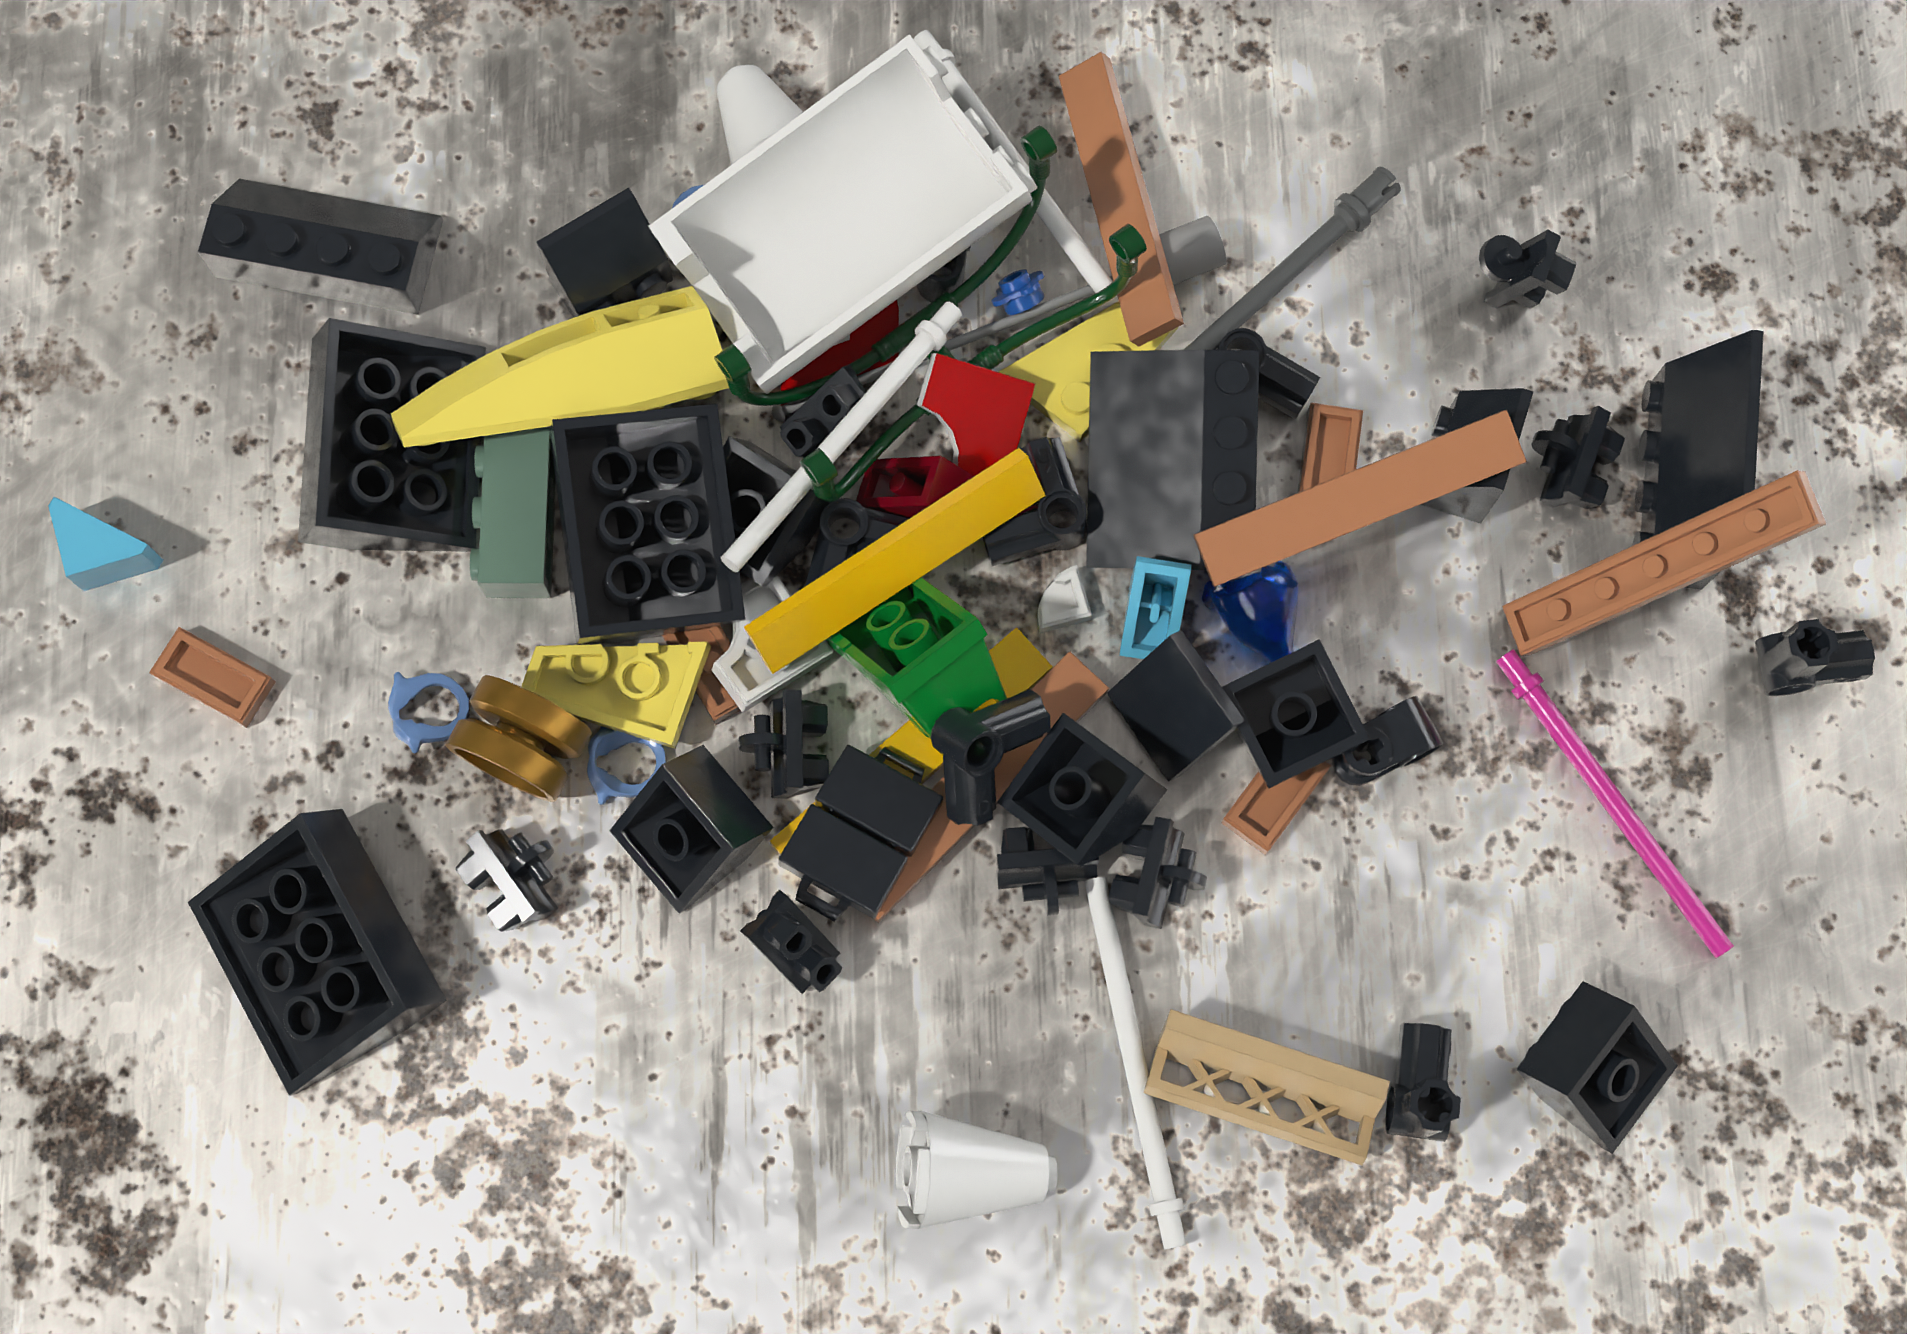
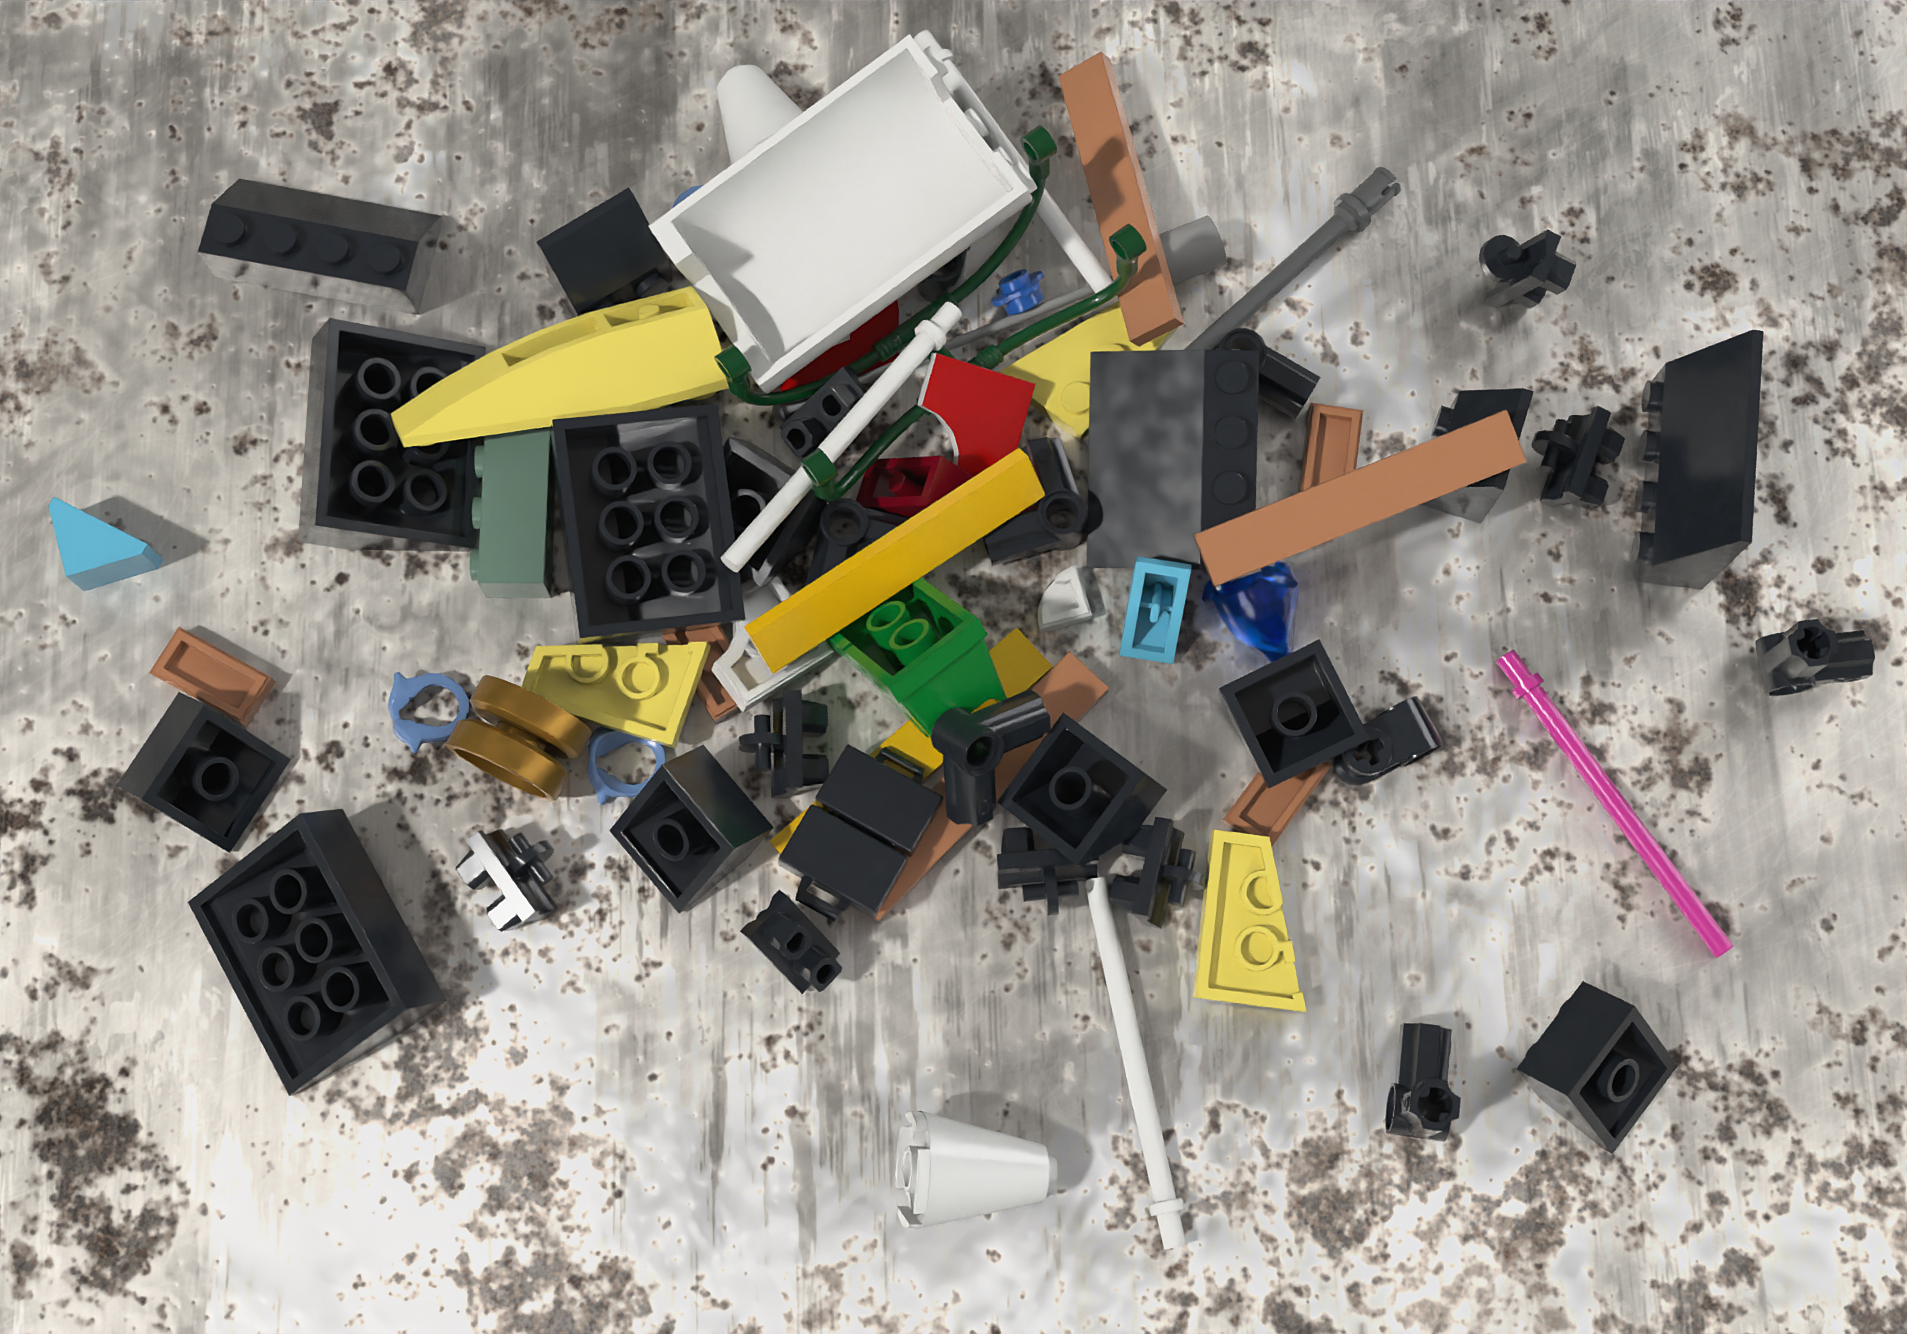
(204, 771): none -> black slope
(1175, 706): black tile -> none
(1243, 929): none -> light yellow wing
(1271, 1069): tan fence -> none
(1665, 563): nougat tile -> none

